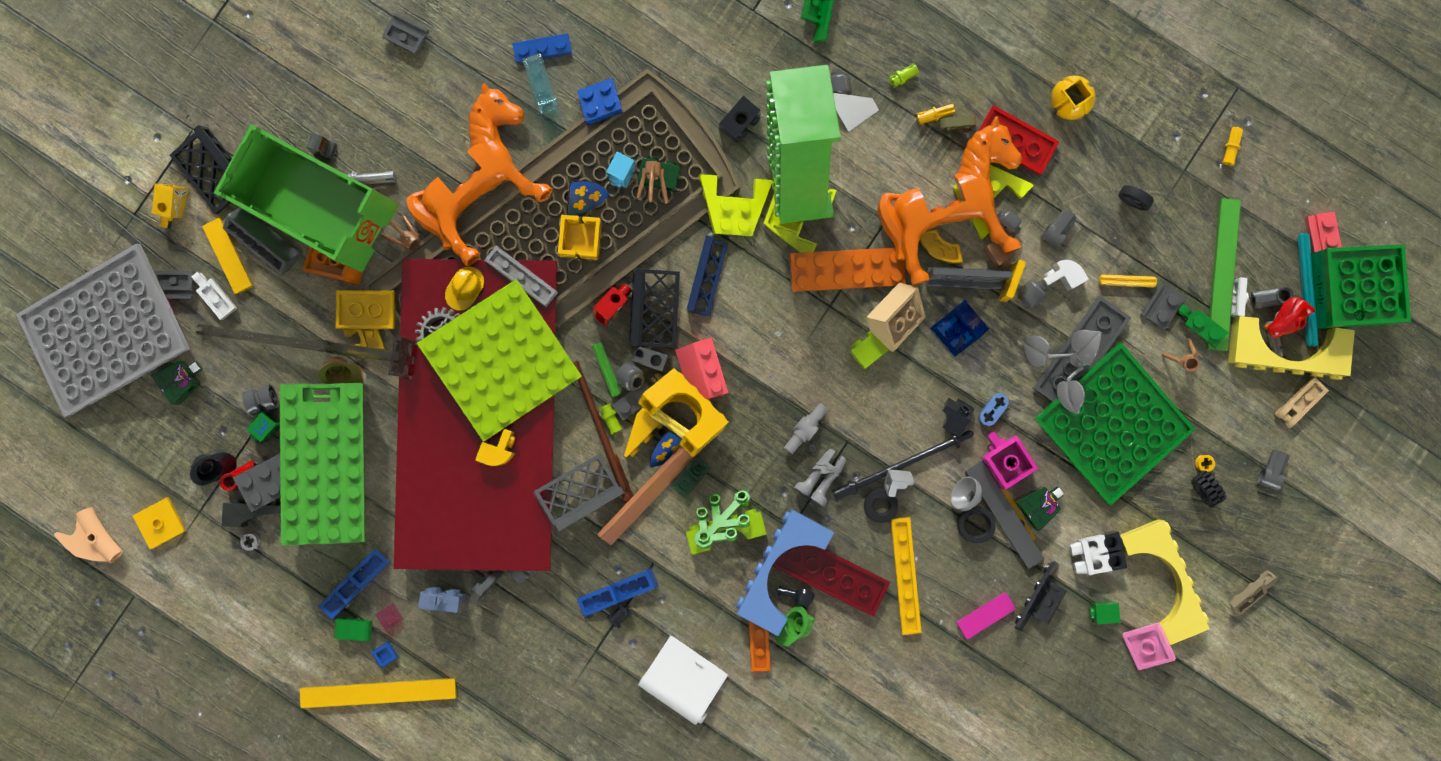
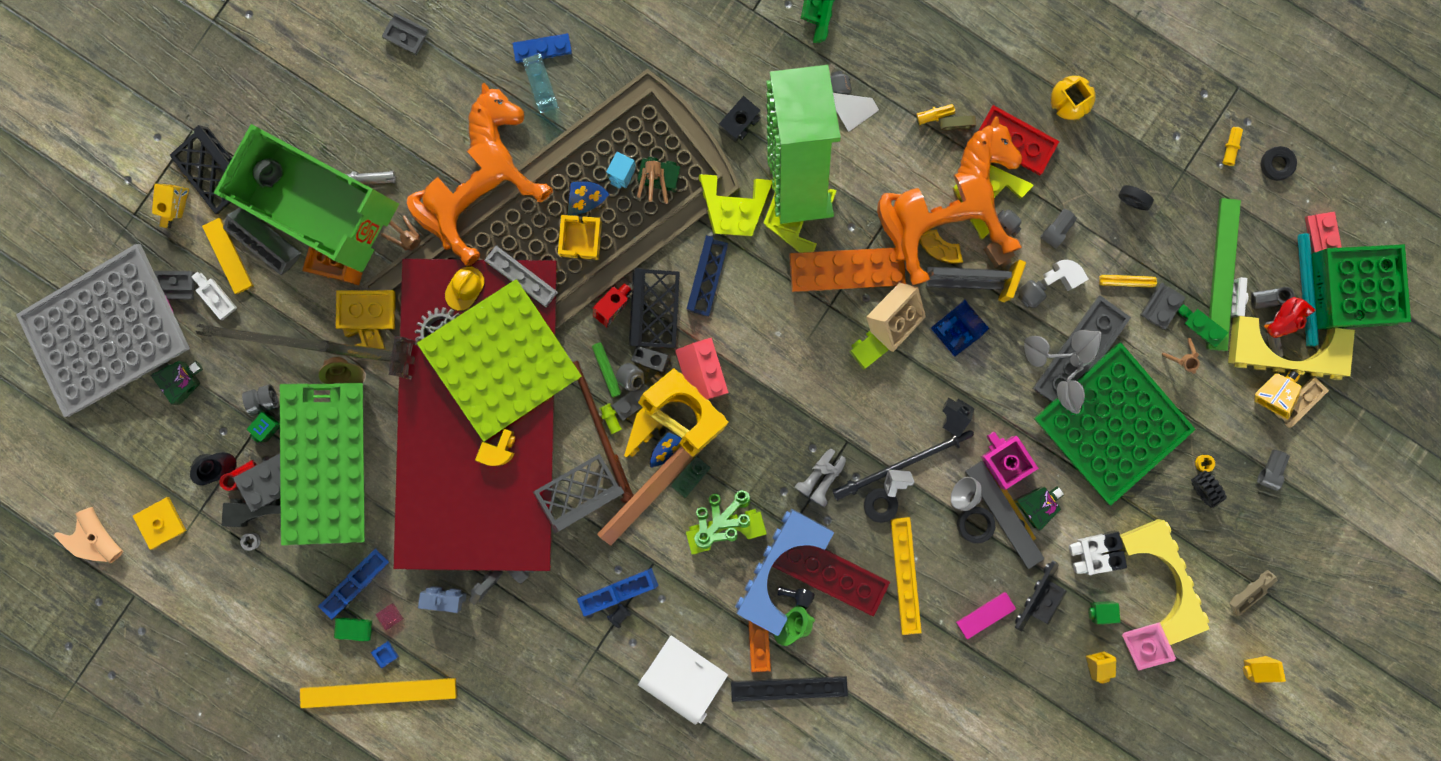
(267, 172): none -> dark grey hair
(321, 146): dark grey leg -> none
(600, 101): blue plate -> none
(789, 688): none -> black tile
(806, 428): light grey pin -> none
(902, 76): lime pin -> none
(996, 412): medium blue beam -> none
(1101, 666): none -> yellow slope
(1264, 670): none -> yellow slope
(1280, 394): none -> yellow torso
(1290, 160): none -> black tyre

